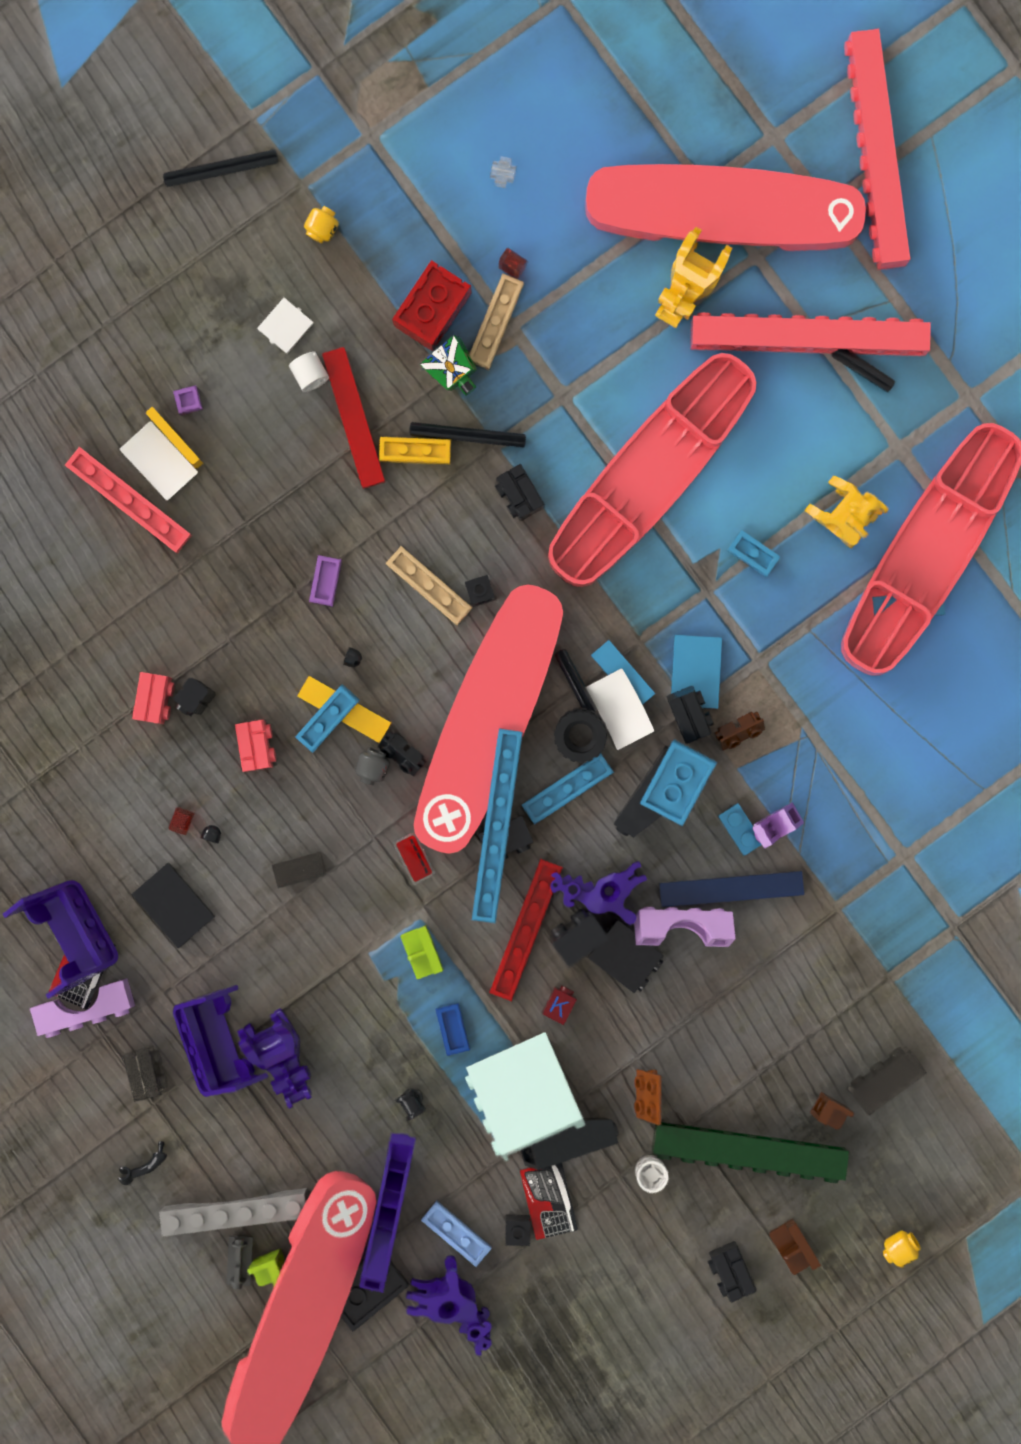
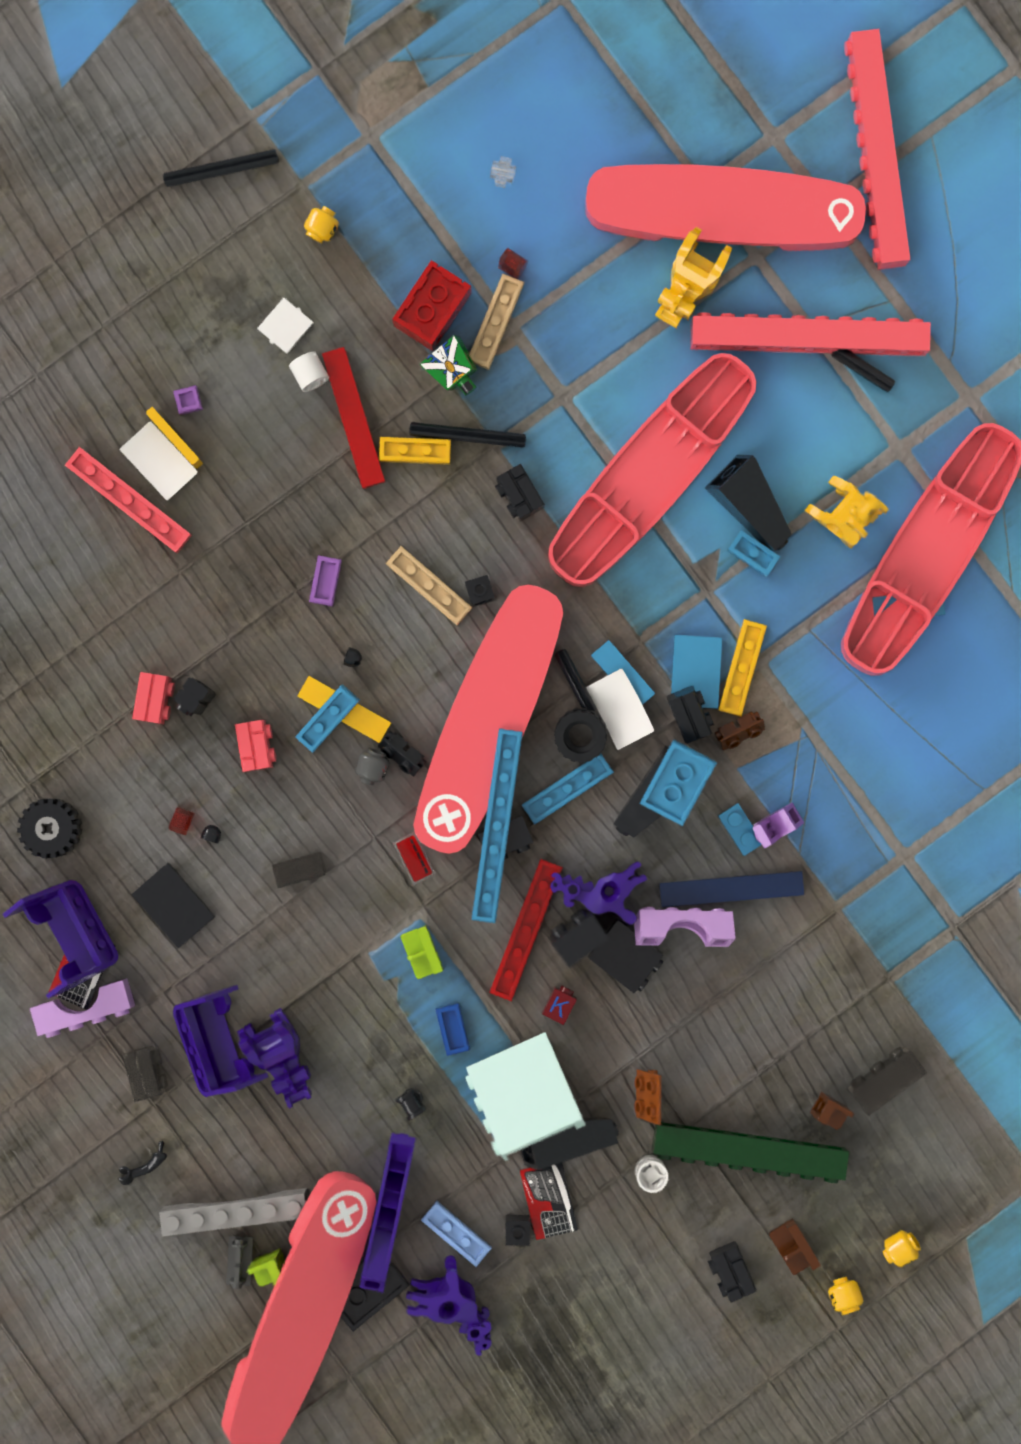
(61, 828): none -> black wheel
(742, 668): none -> yellow tile
(749, 499): none -> black slope
(845, 1295): none -> yellow head

